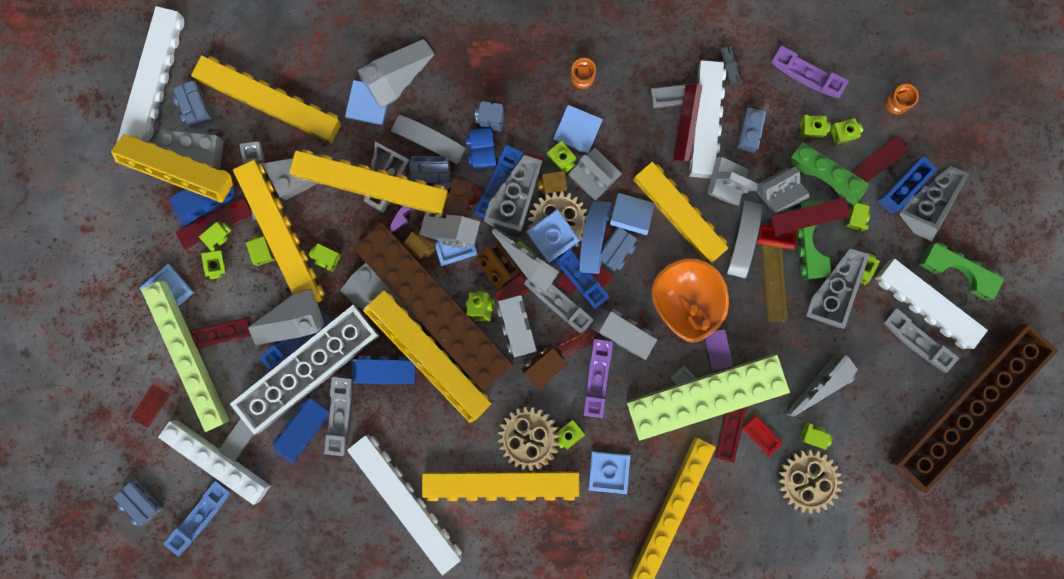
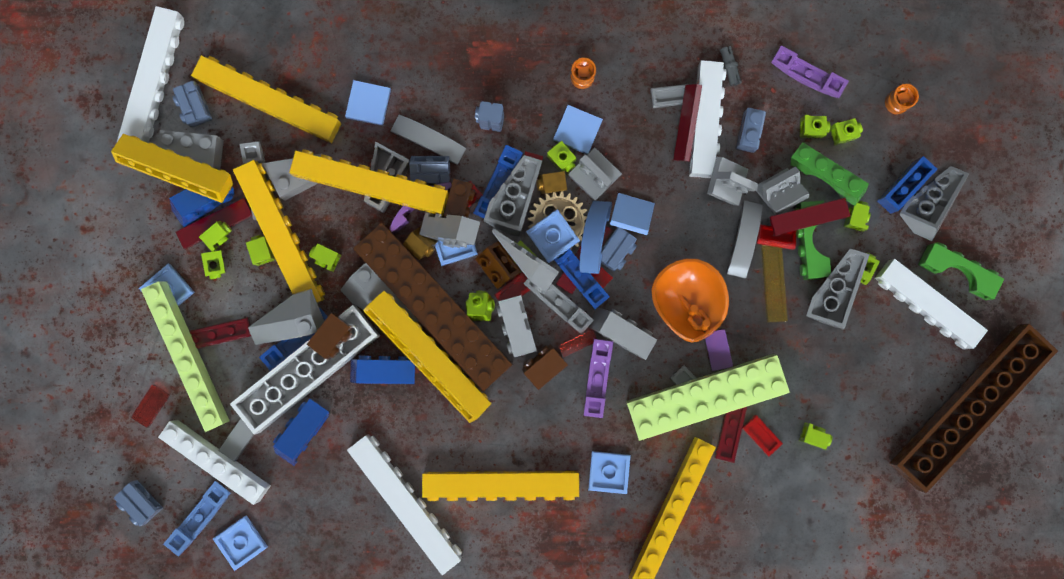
(240, 542): none -> light blue tile
(330, 336): none -> reddish brown brick
(339, 416): light grey slope -> none
(392, 73): light grey wedge -> none
(482, 149): blue brick -> none
(523, 454): tan gear -> none
(576, 433): lime brick -> none
(680, 213): yellow brick -> none
(801, 465): tan gear -> none
(833, 376): light grey wedge -> none
(880, 159): dark red tile -> none
(920, 342): light grey slope -> none

